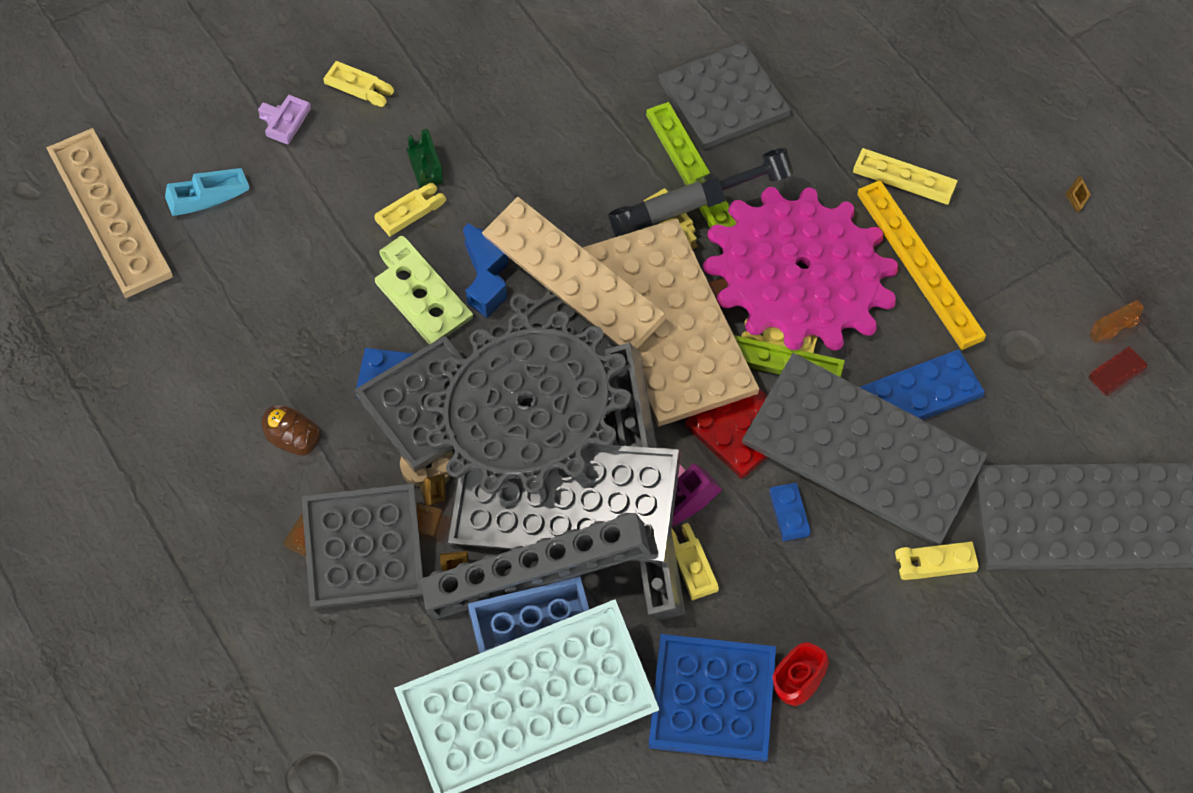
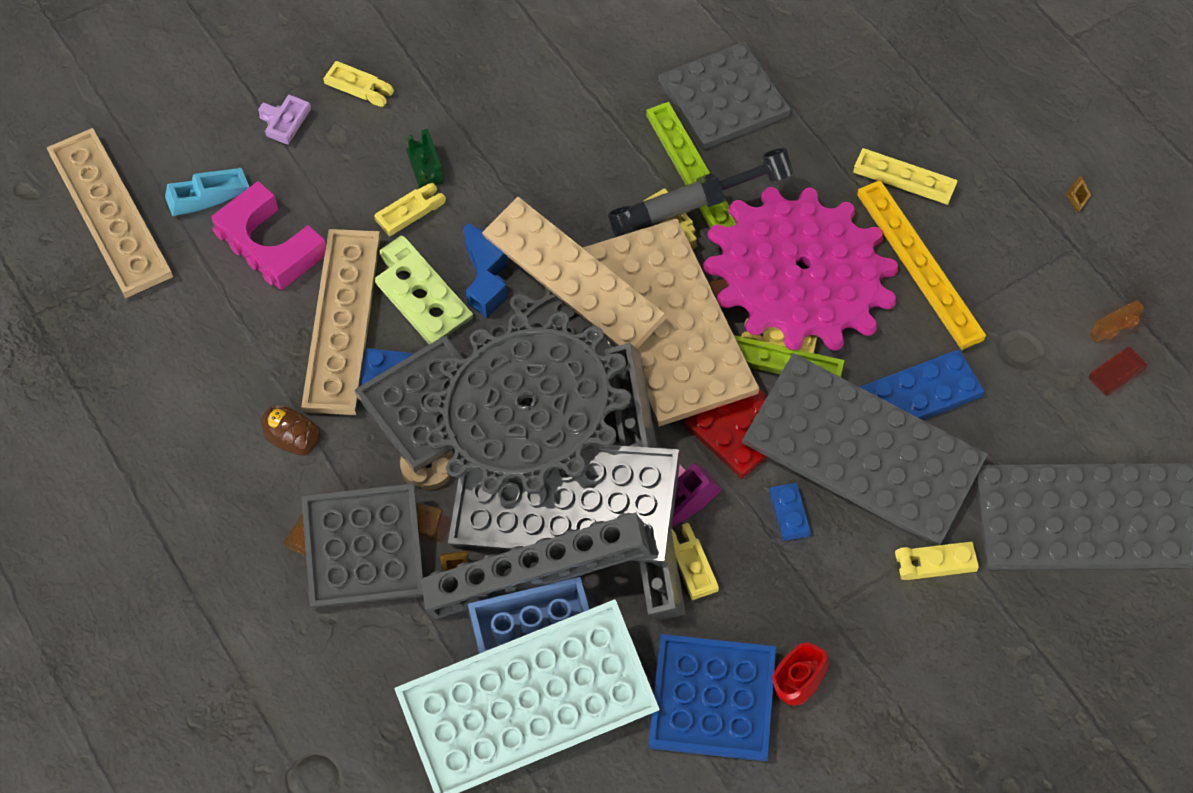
(278, 263): none -> dark pink arch
(341, 322): none -> tan plate
(433, 489): pearl gold slope -> none

